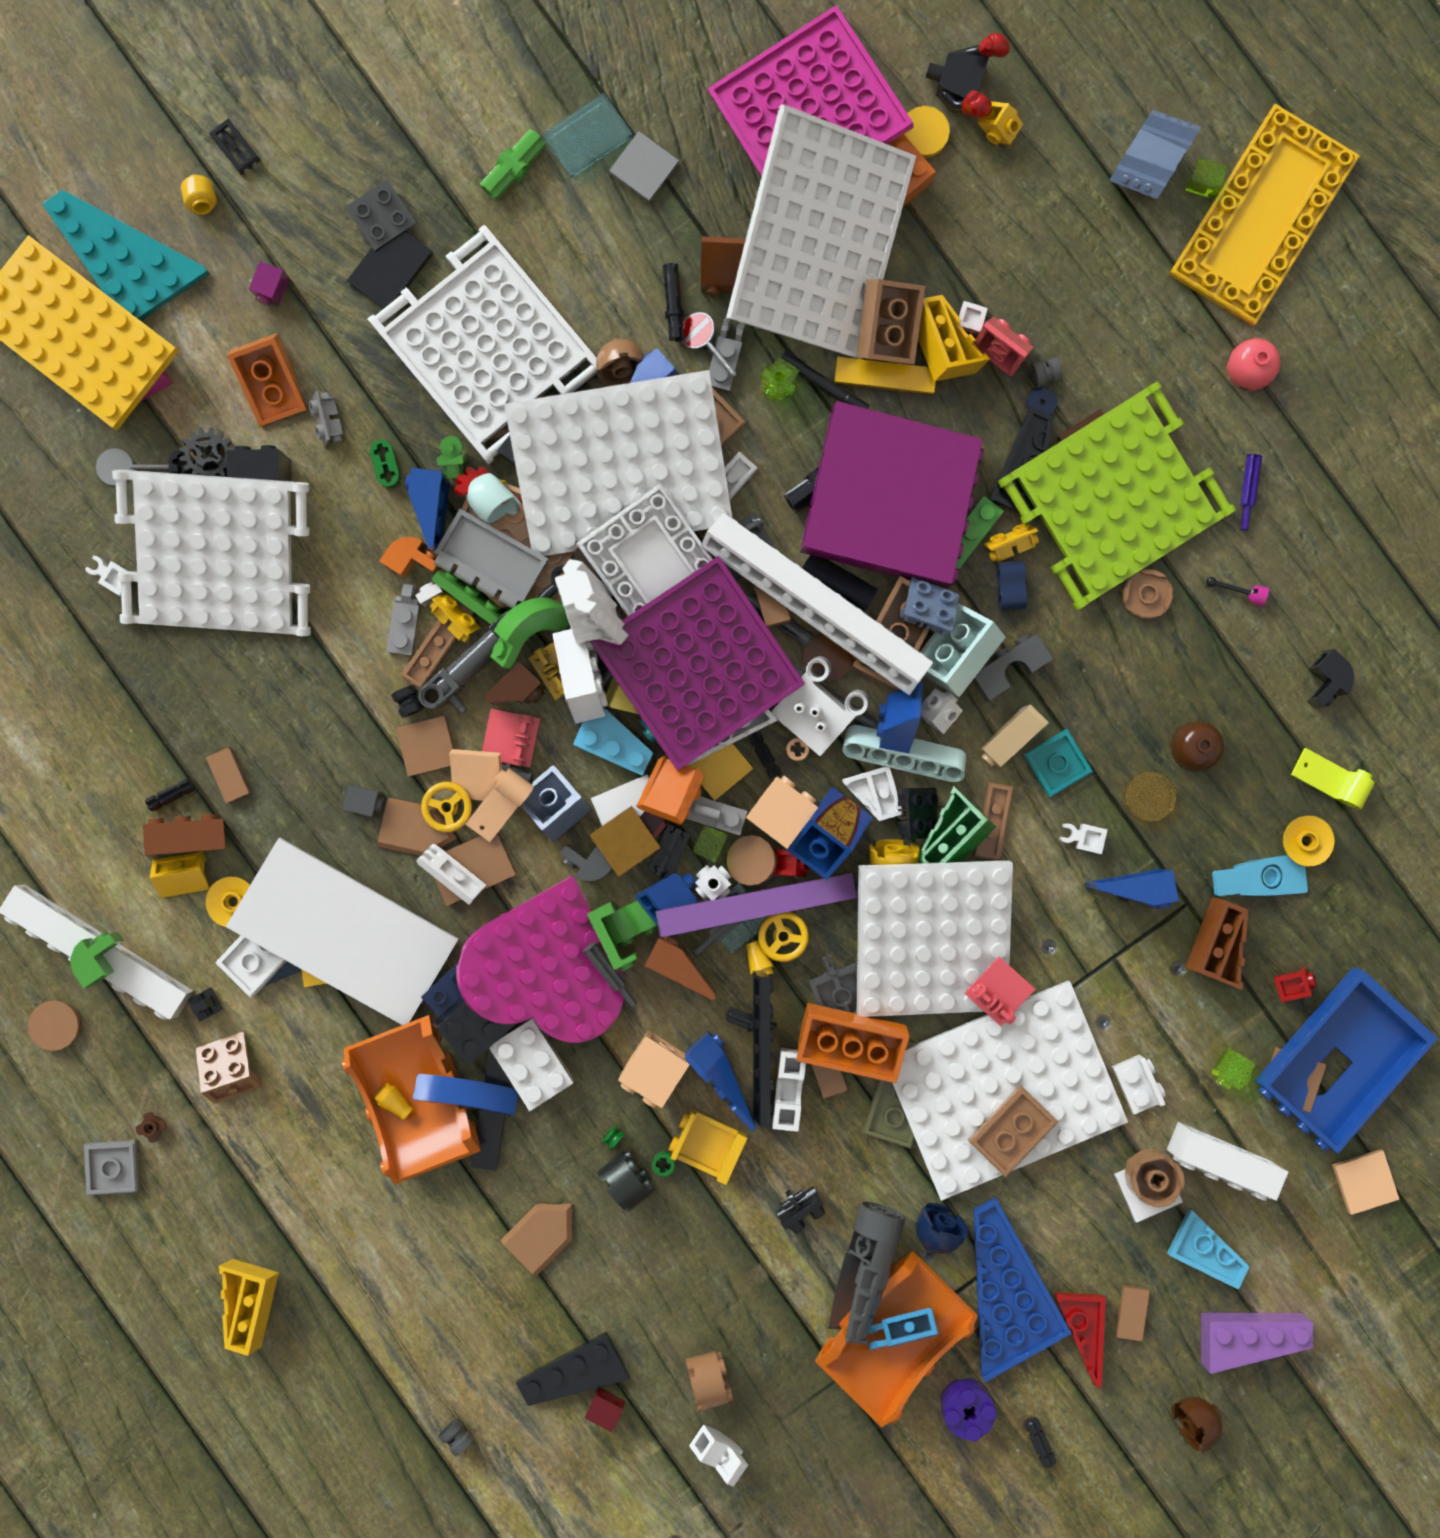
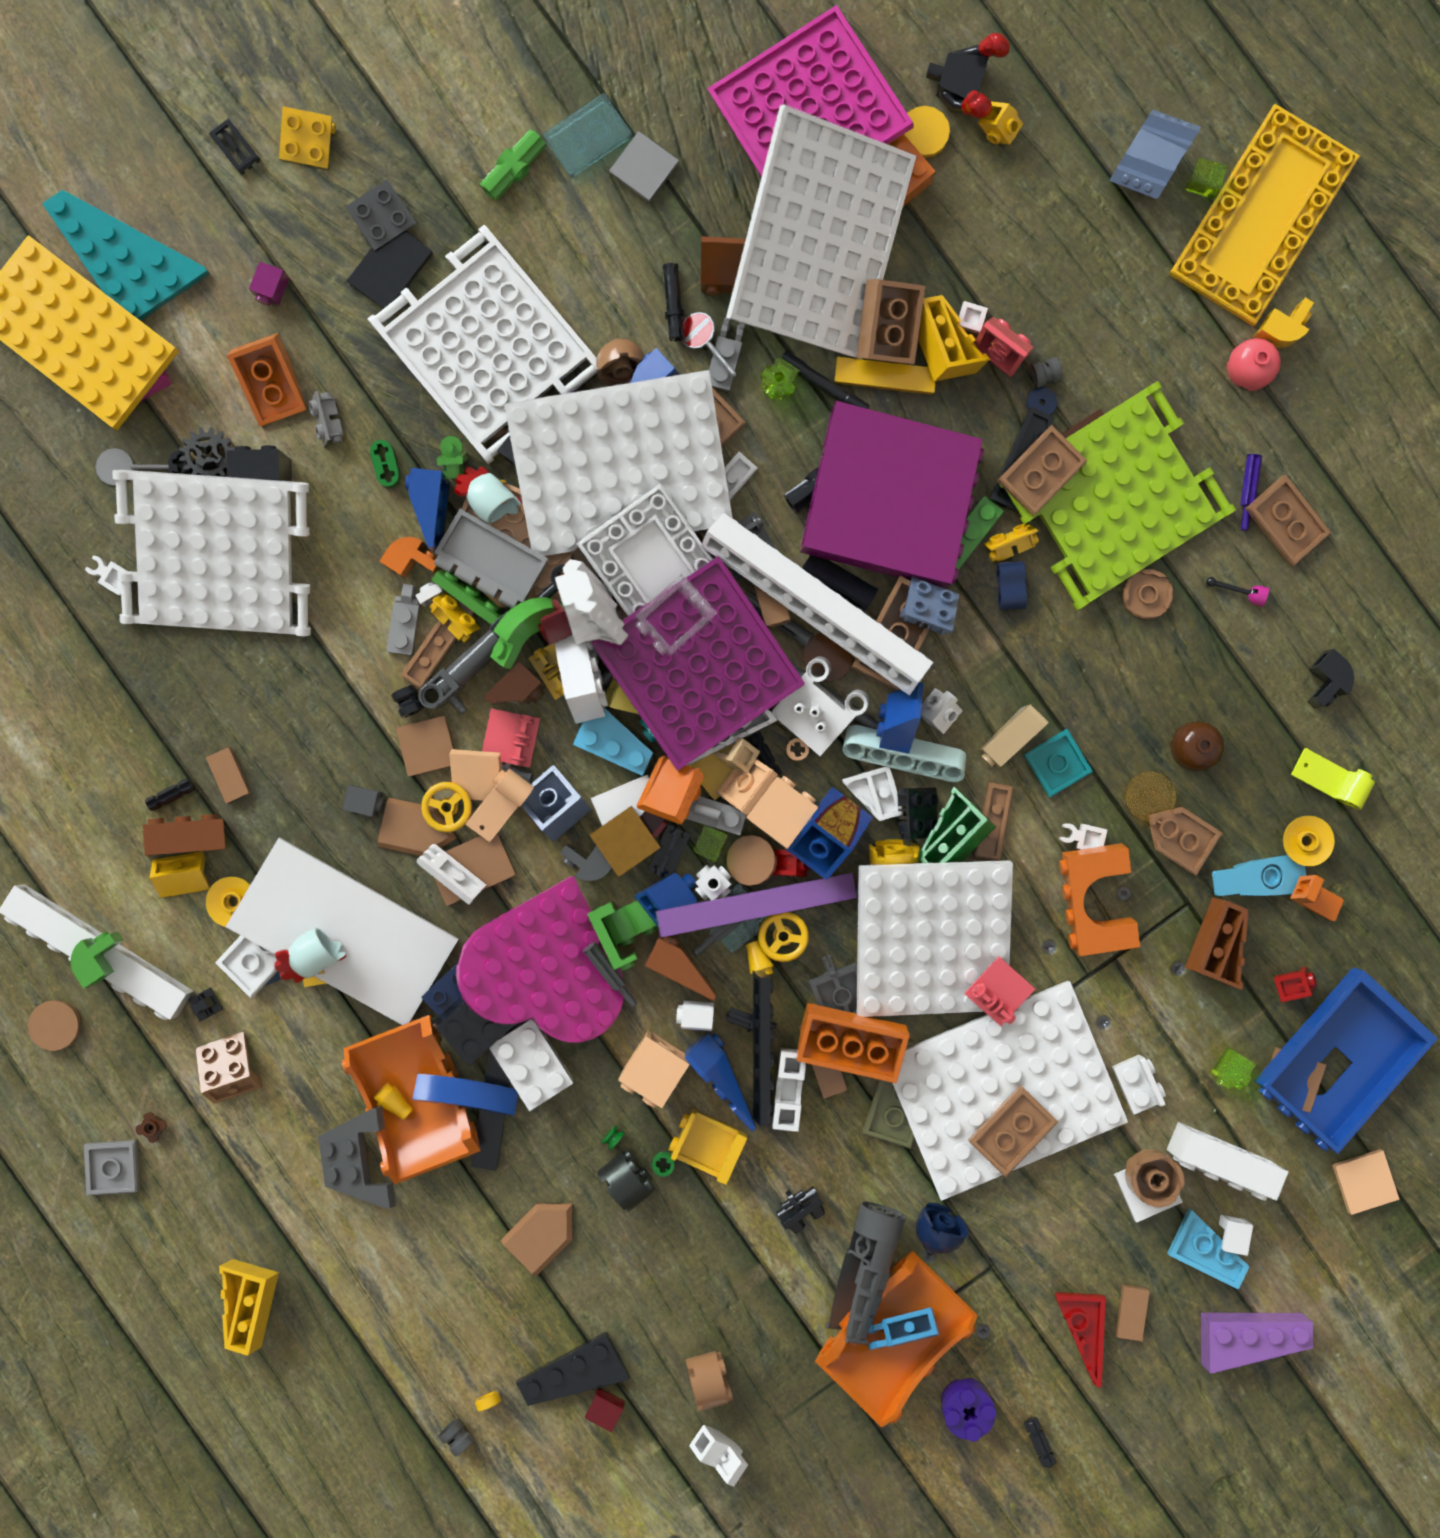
(198, 194): yellow head -> none
(305, 137): none -> yellow hinge
(308, 956): none -> light aqua piece
(346, 1160): none -> dark grey wing
(487, 1401): none -> yellow tile
(555, 625): none -> dark red panel
(693, 597): none -> clear window
(695, 1015): none -> white brick
(740, 756): none -> tan panel
(746, 789): none -> light nougat tile
(962, 653): light aqua brick -> none
(1012, 1301): blue wing -> none
(1028, 653): dark grey arch -> none
(1042, 470): none -> medium nougat tile
(1080, 871): none -> orange arch
(1148, 887): blue slope -> none
(1183, 837): none -> medium nougat tile
(1200, 1422): reddish brown cylinder -> none
(1236, 1234): none -> white panel
(1286, 330): none -> yellow brick
(1288, 520): none -> medium nougat tile
(1316, 898): none -> orange bracket

